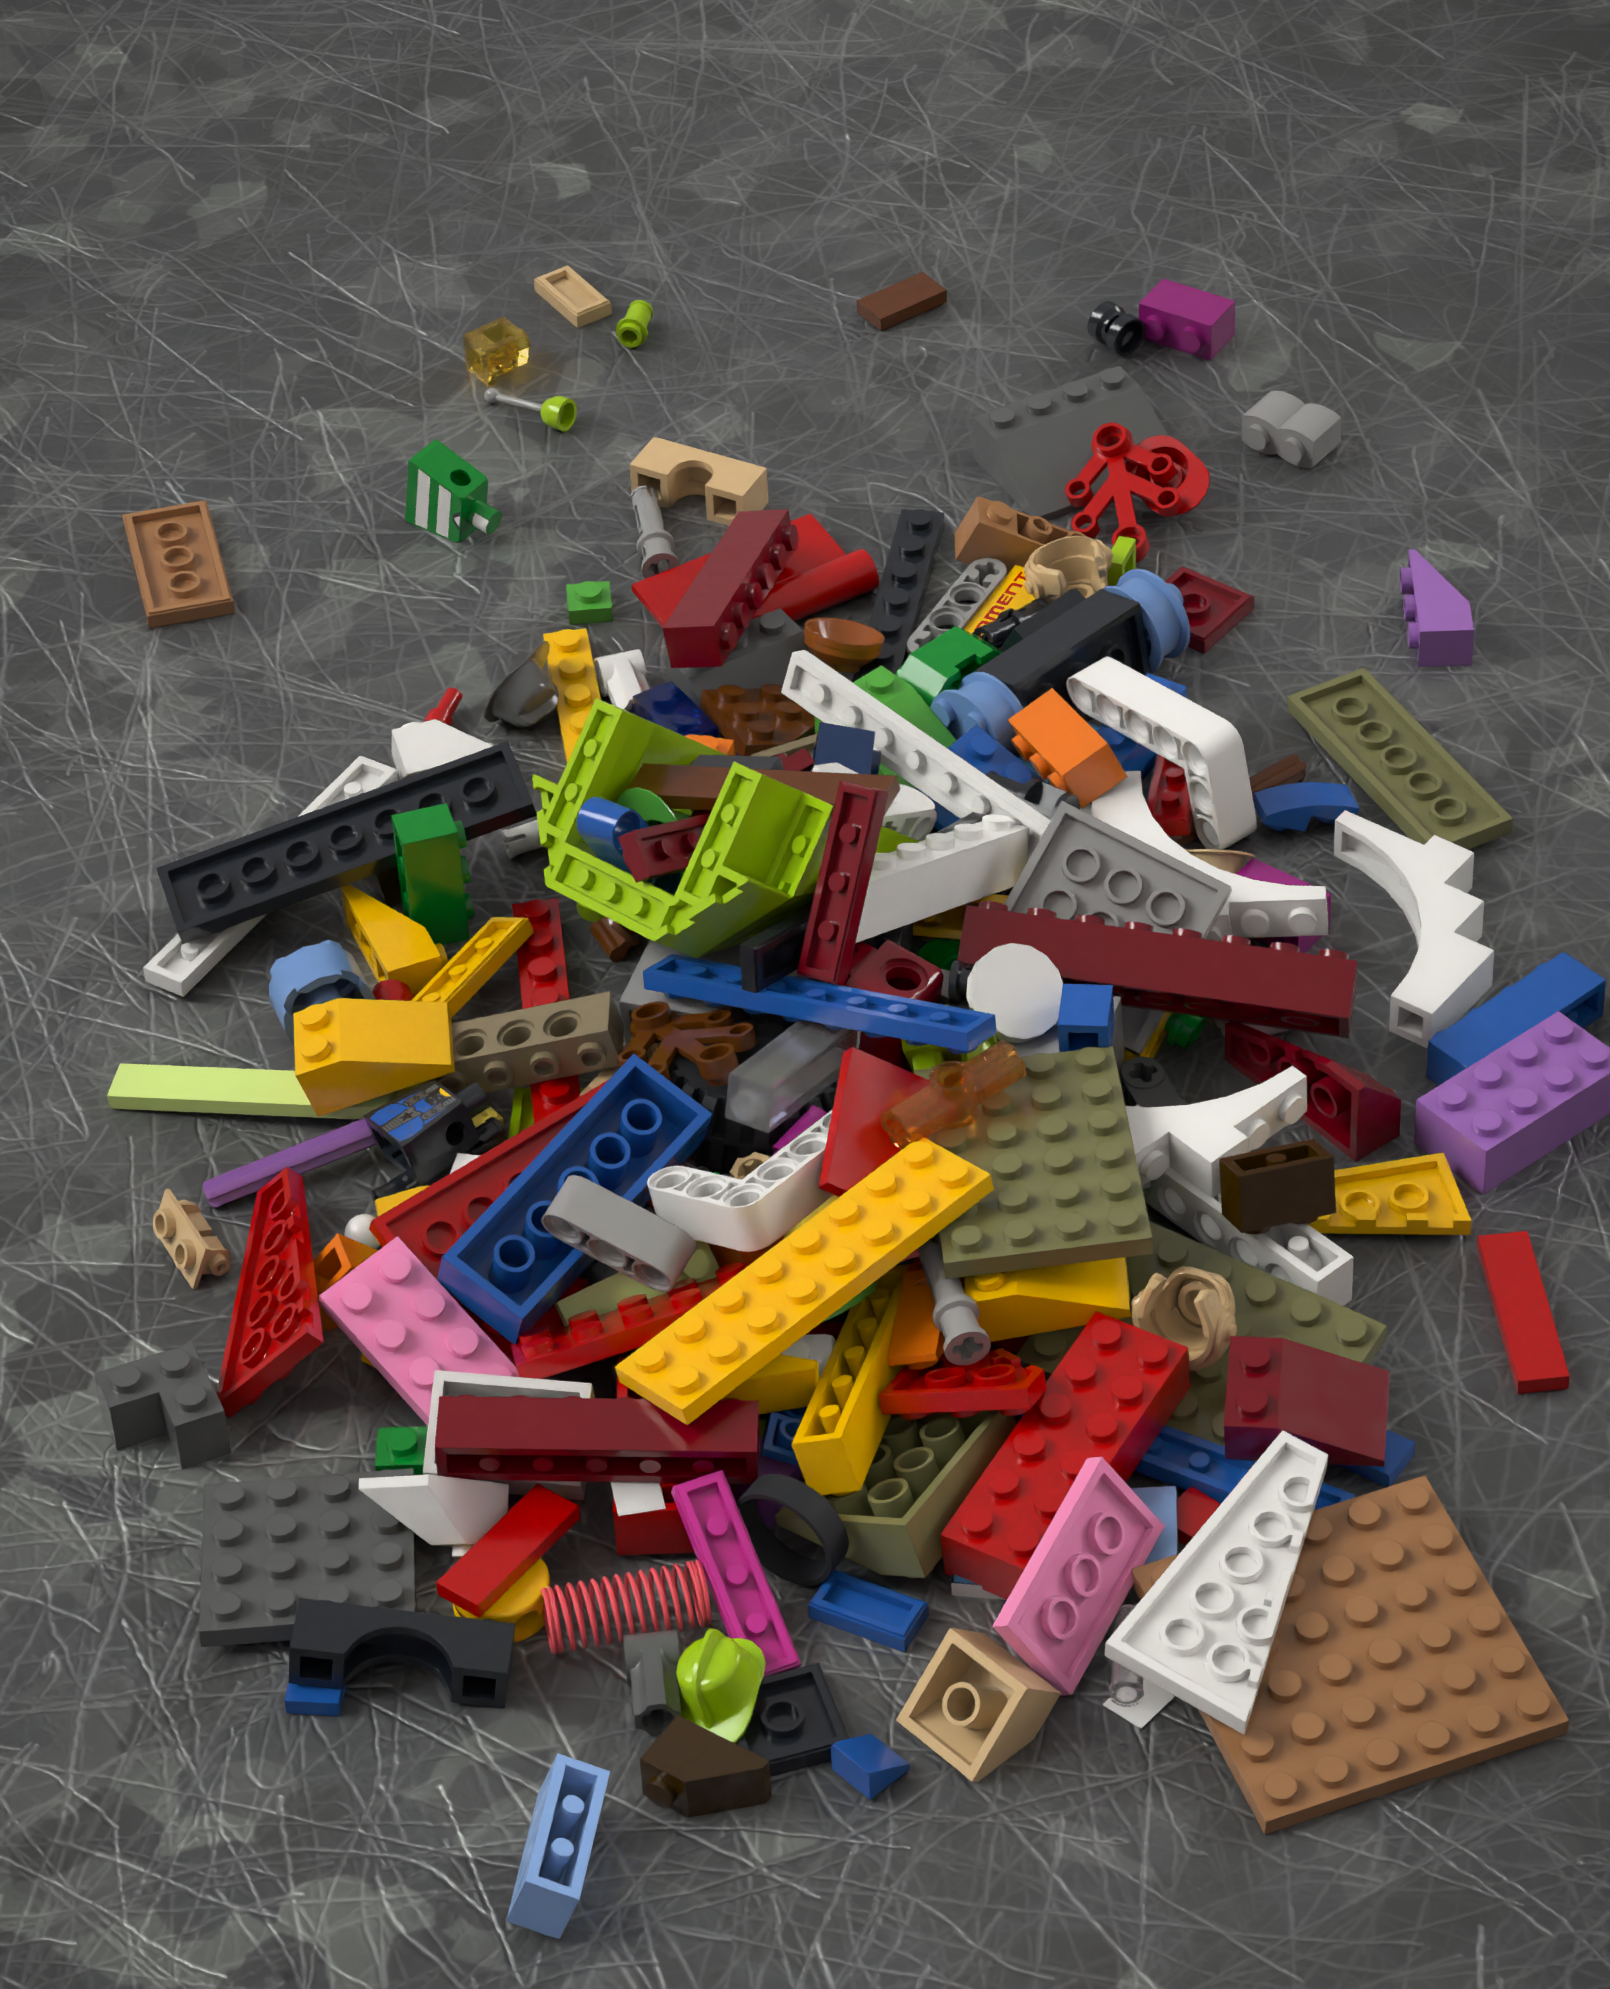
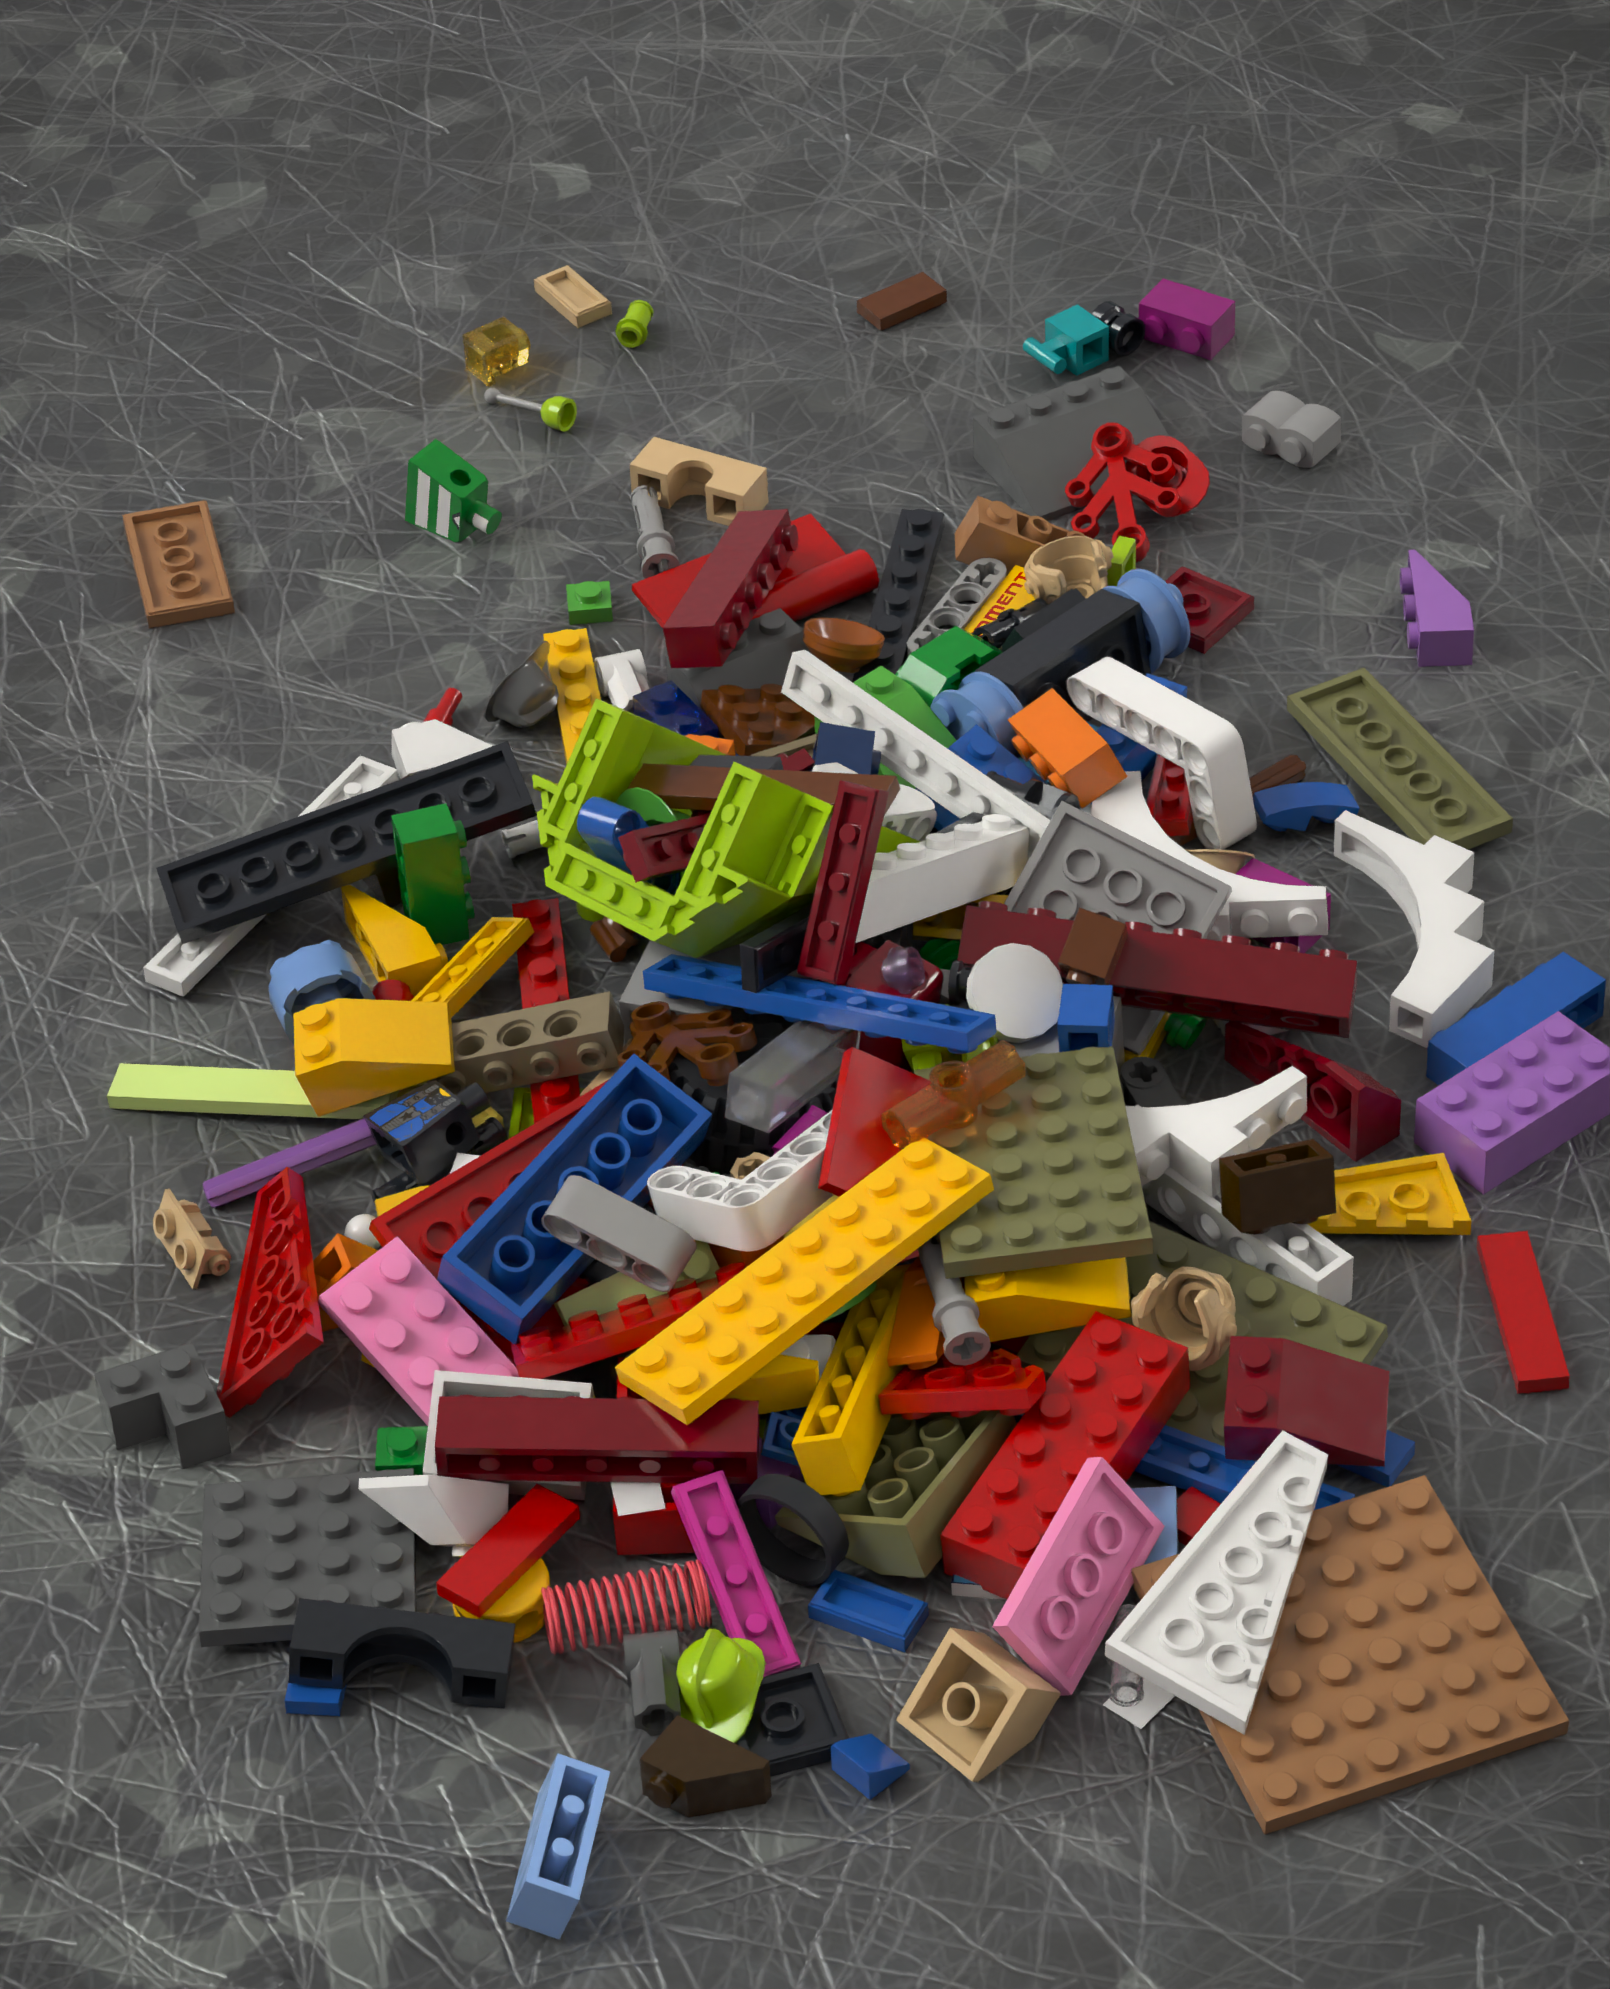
(903, 969): none -> clear purple plate
(1071, 342): none -> teal brick
(1092, 949): none -> reddish brown brick

